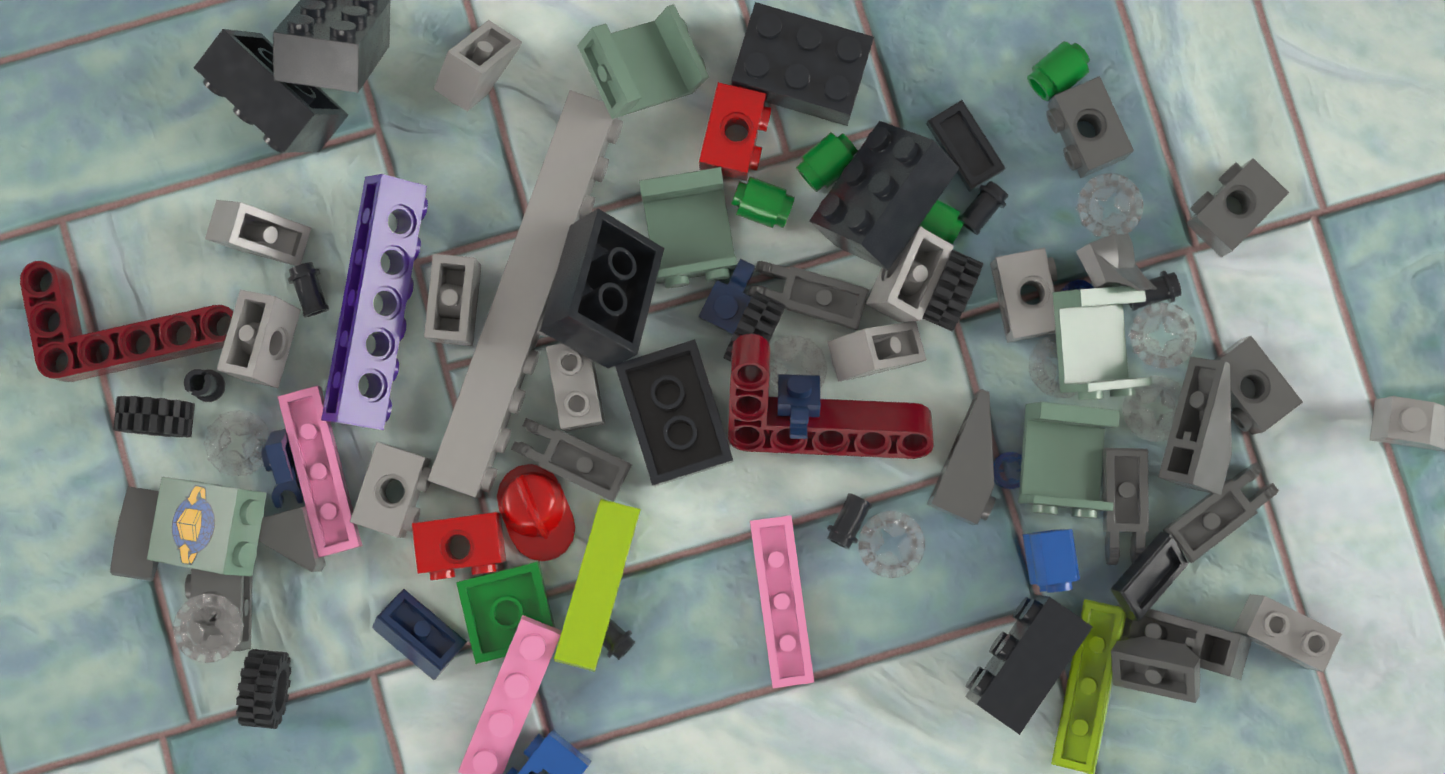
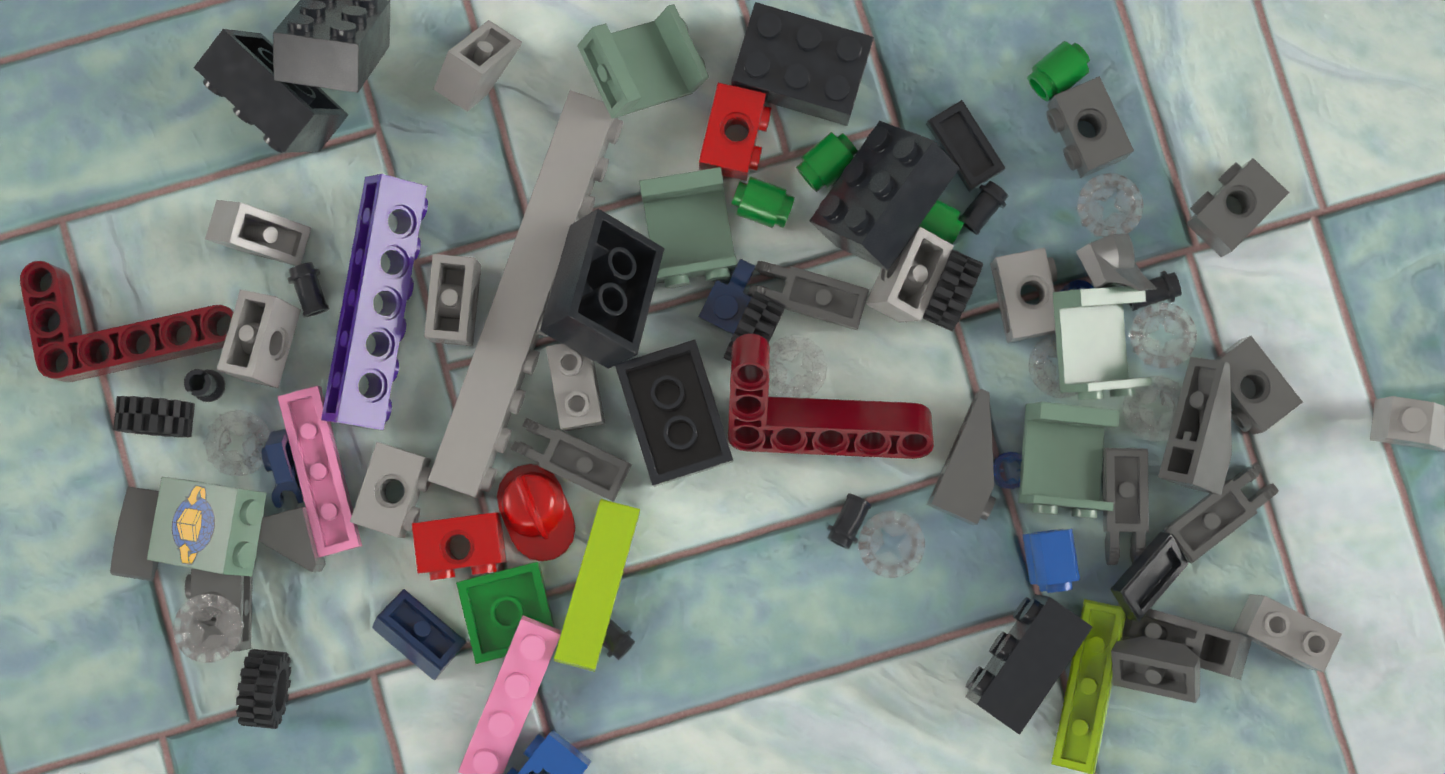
(782, 601): bright pink plate -> none
(800, 400): dark blue plate -> none
(876, 350): light grey slope -> none

